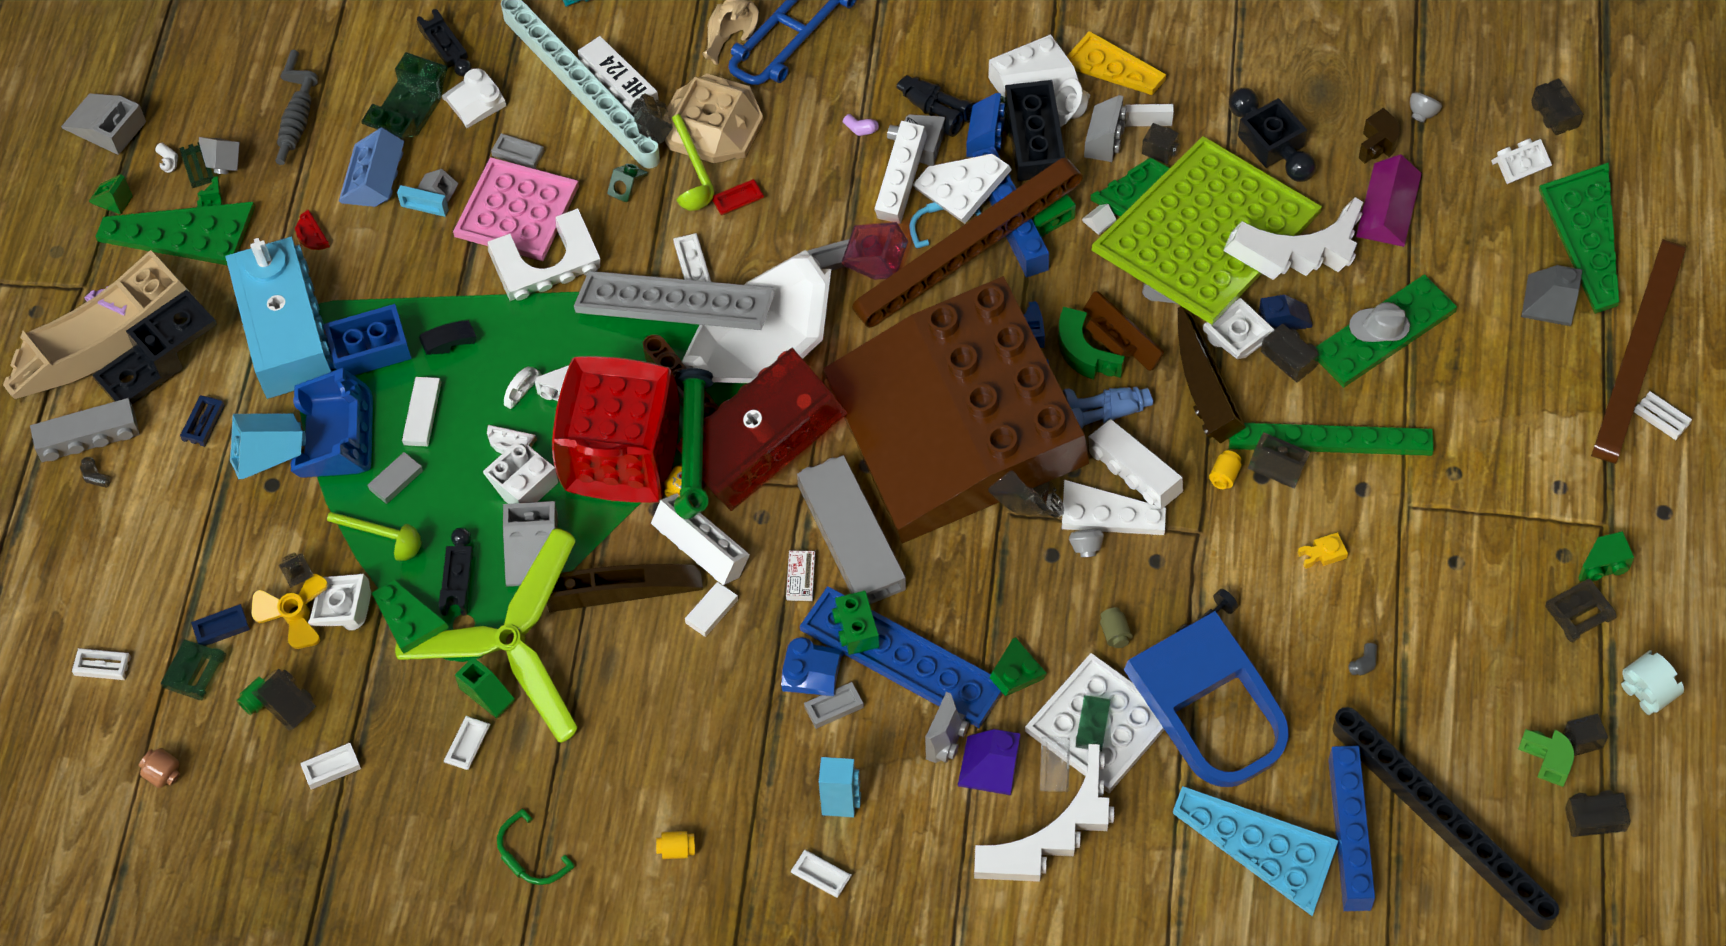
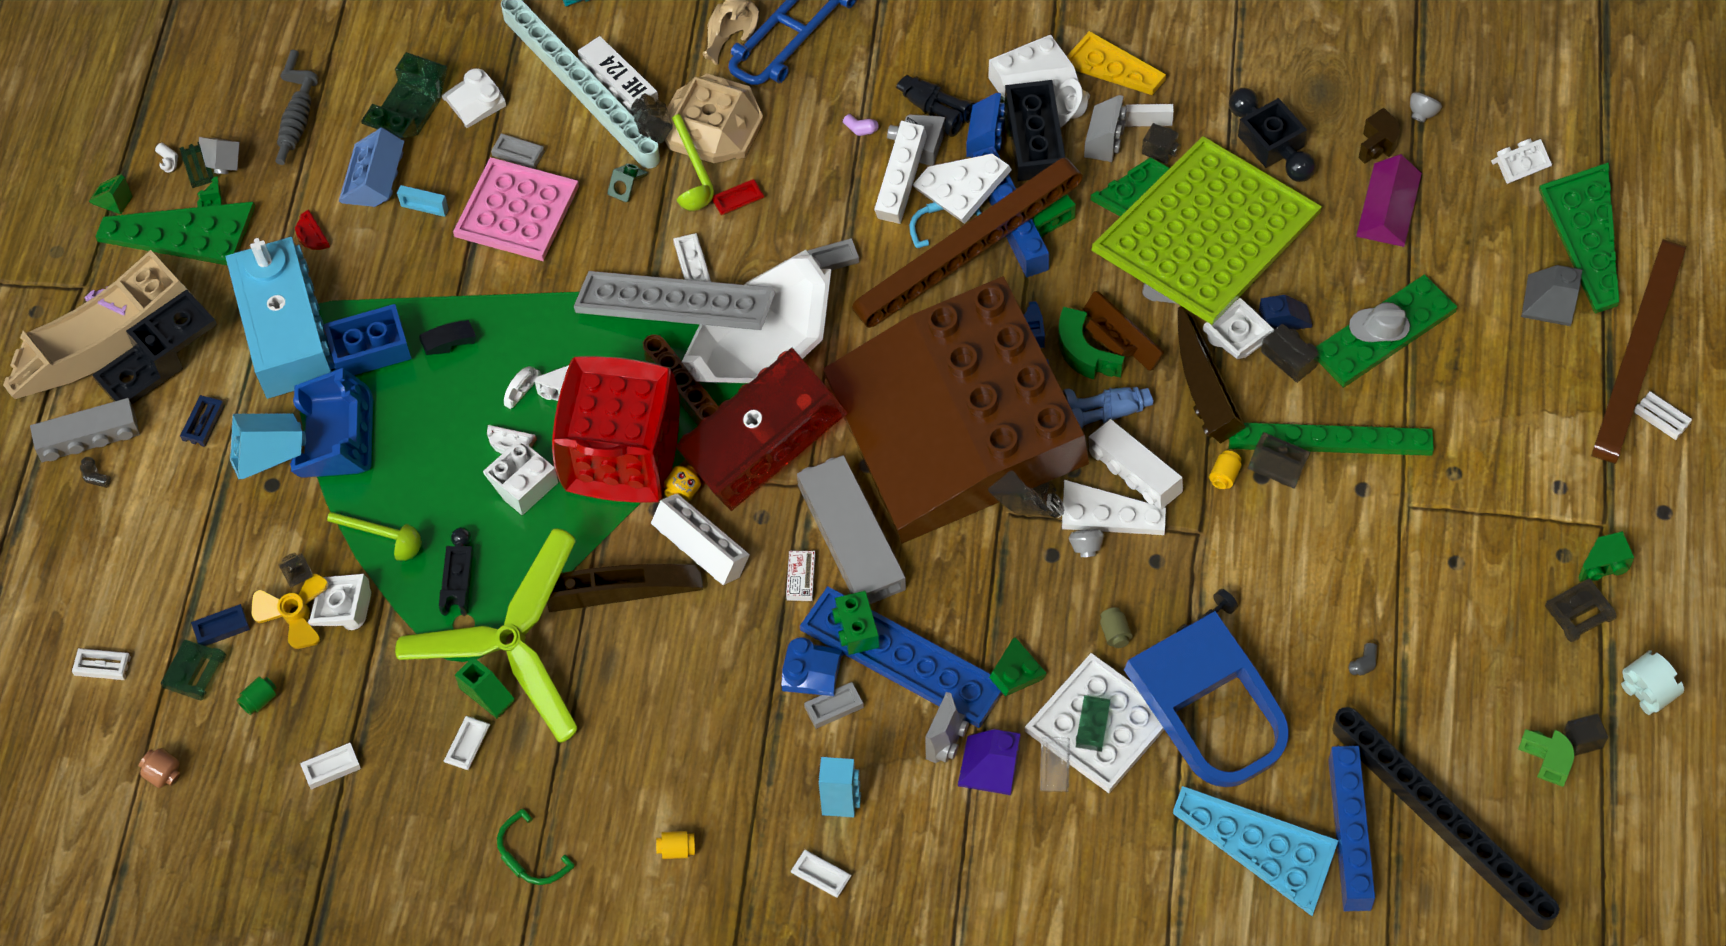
(106, 121): light grey slope -> none
(284, 698): clear smoke brick -> none
(395, 478): light grey tile -> none
(407, 616): green wing -> none
(421, 411): white tile -> none
(439, 183): light grey brick -> none
(445, 43): black plate -> none
(522, 279): white arch -> none
(524, 534): light grey slope -> none
(694, 383): green piece -> none
(711, 609): white tile -> none
(875, 249): clear pink slope -> none
(1023, 859): white arch -> none
(1100, 218): white slope -> none
(1276, 253): white arch -> none
(1326, 549): yellow plate -> none
(1557, 107): clear smoke brick -> none
(1597, 814): clear smoke brick -> none

